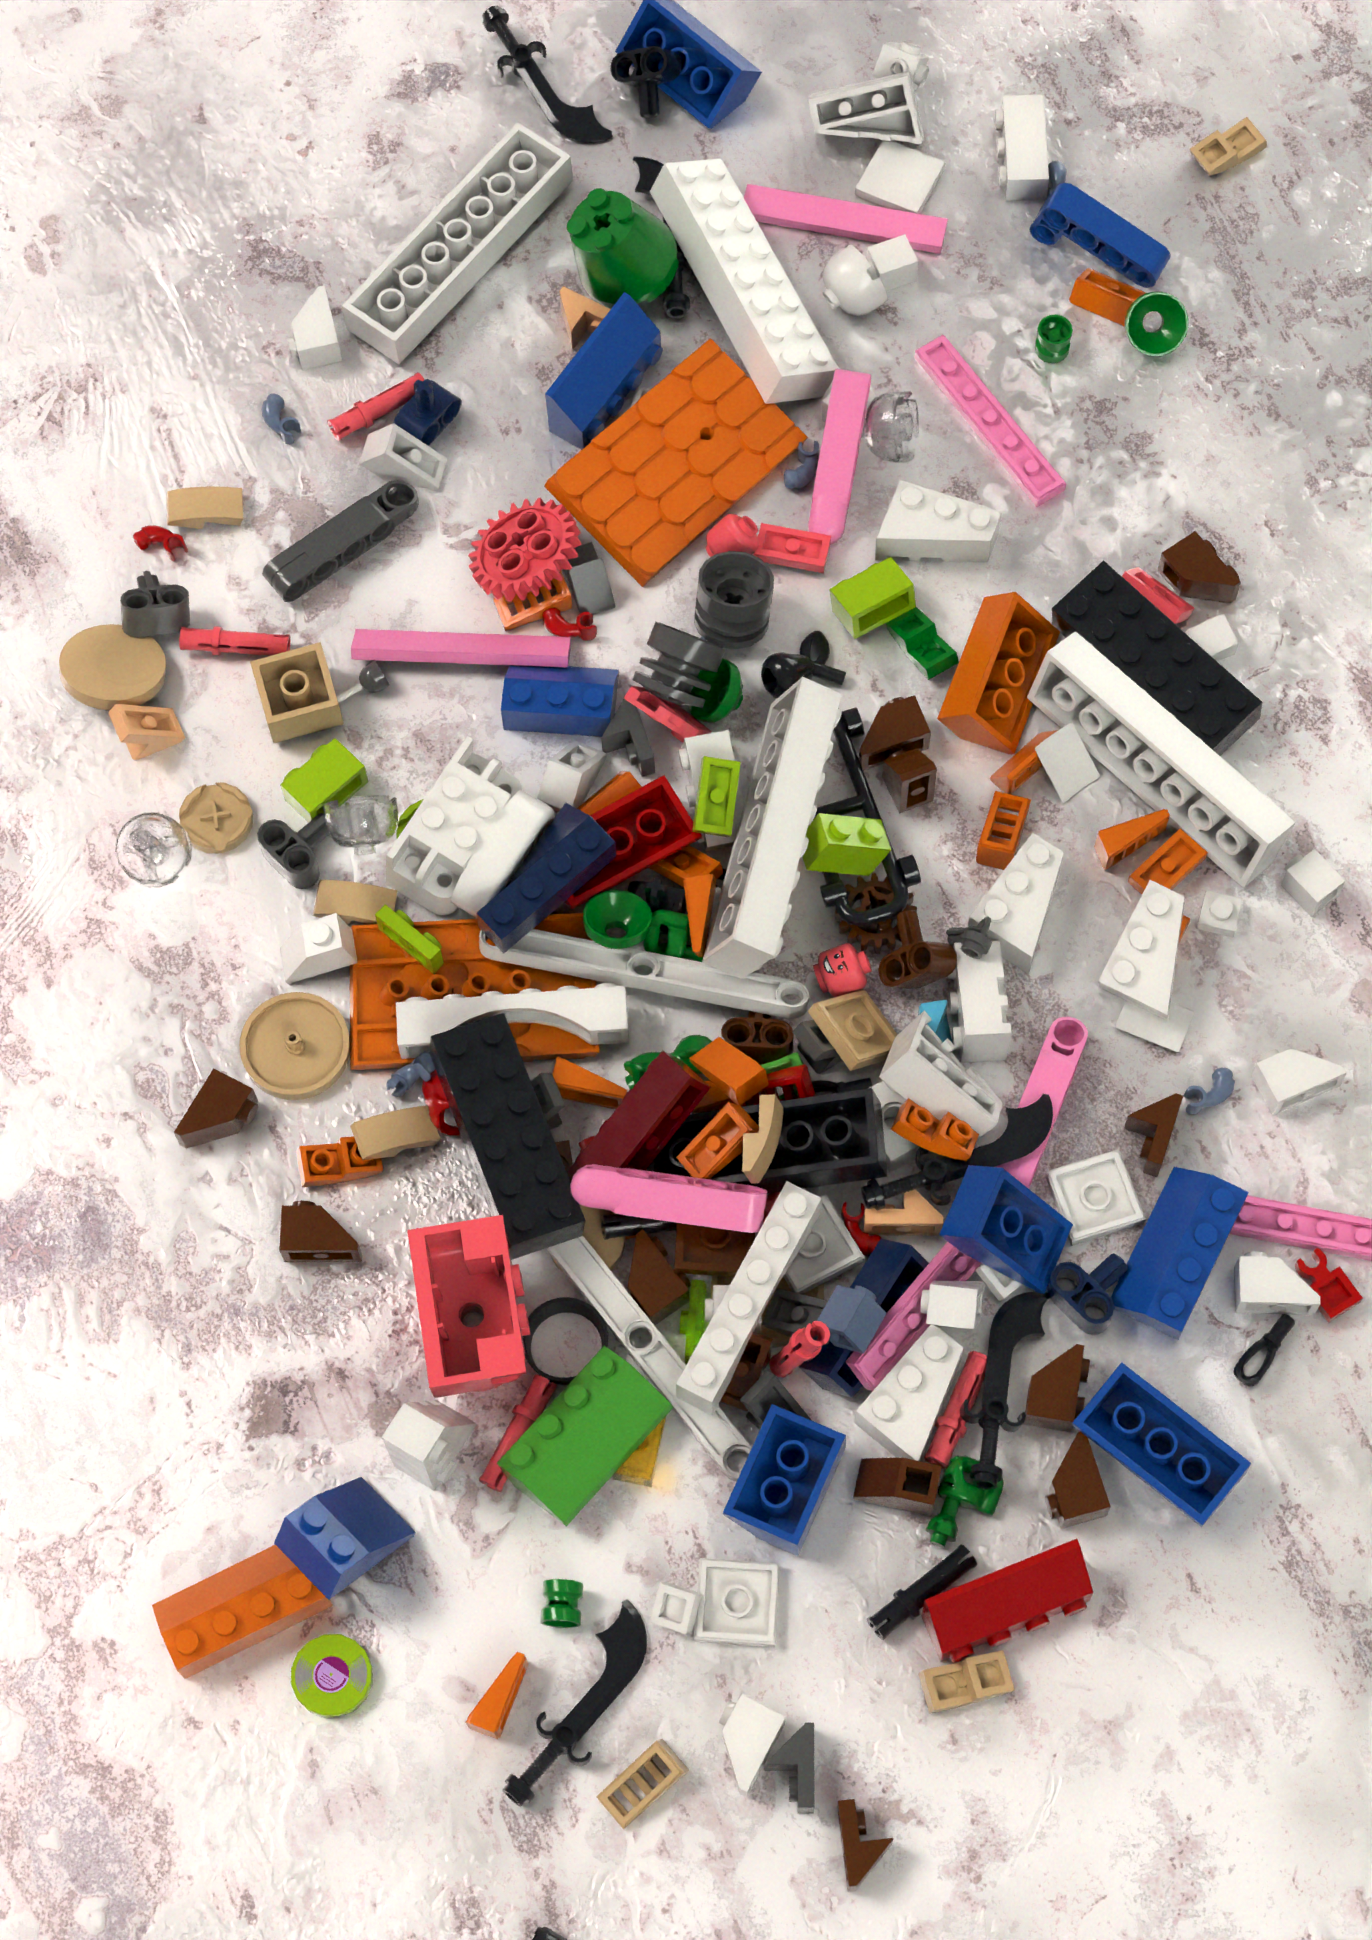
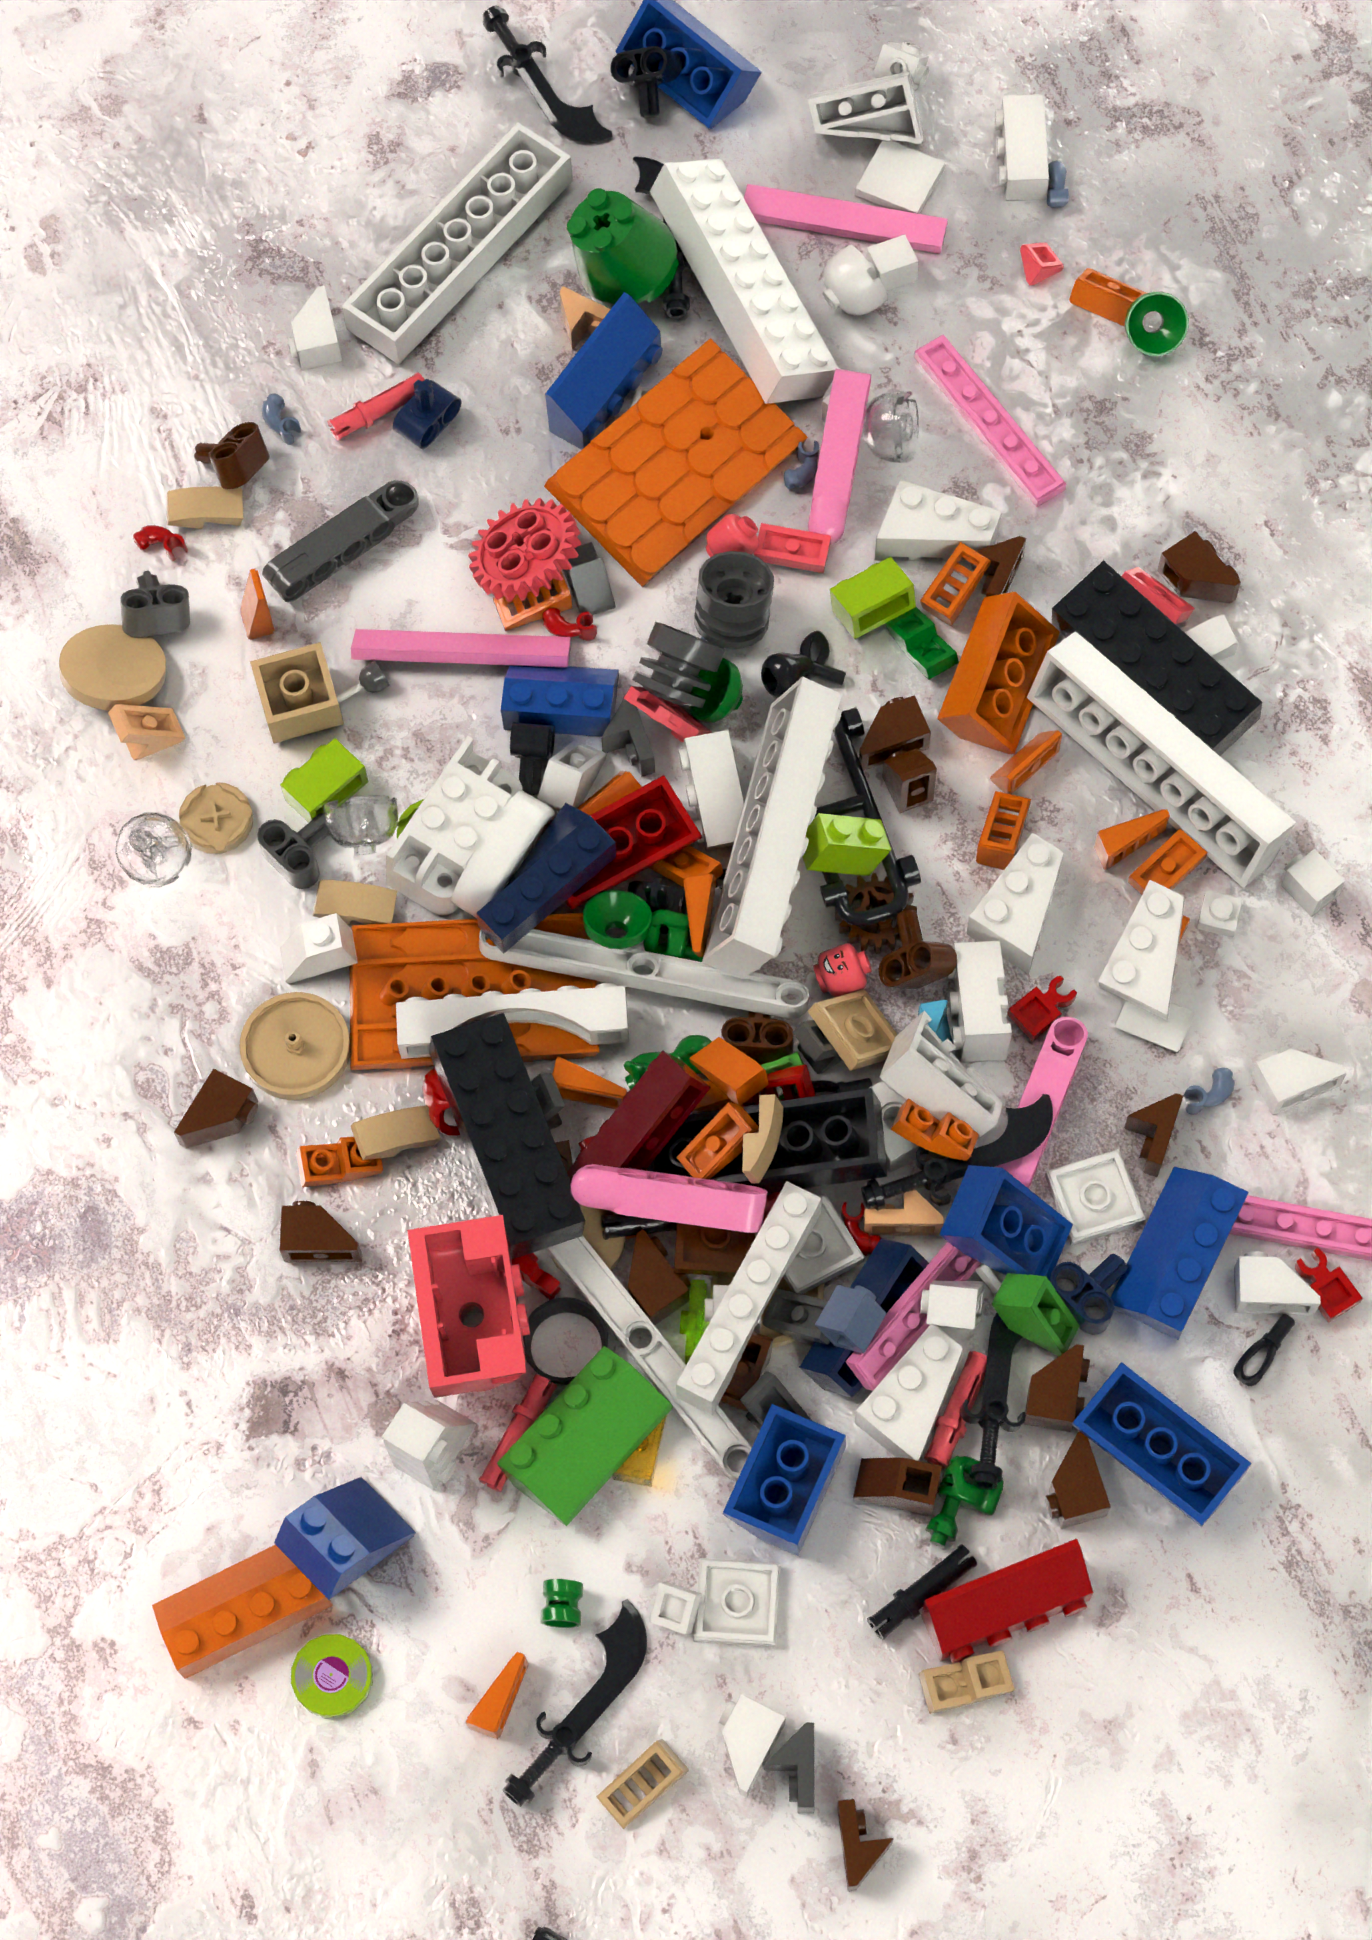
(233, 642): coral pin -> none
(236, 455): none -> reddish brown beam
(255, 609): none -> orange slope
(400, 929): lime plate -> none
(402, 457): white slope -> none
(407, 1075): sand blue arm -> none
(532, 745): none -> black beam
(536, 1277): none -> red plate
(716, 796): lime plate -> none
(800, 1348): coral pin -> none
(965, 590): none -> orange slope
(973, 938): dark grey piece -> none
(1005, 561): none -> reddish brown slope
(1036, 1312): none -> bright green slope
(1038, 1011): none -> red plate
(1039, 262): none -> coral slope
(1053, 338): green wheel -> none
(1067, 762): white sticker -> none
(1101, 233): blue beam -> none
(1226, 150): tan slope -> none

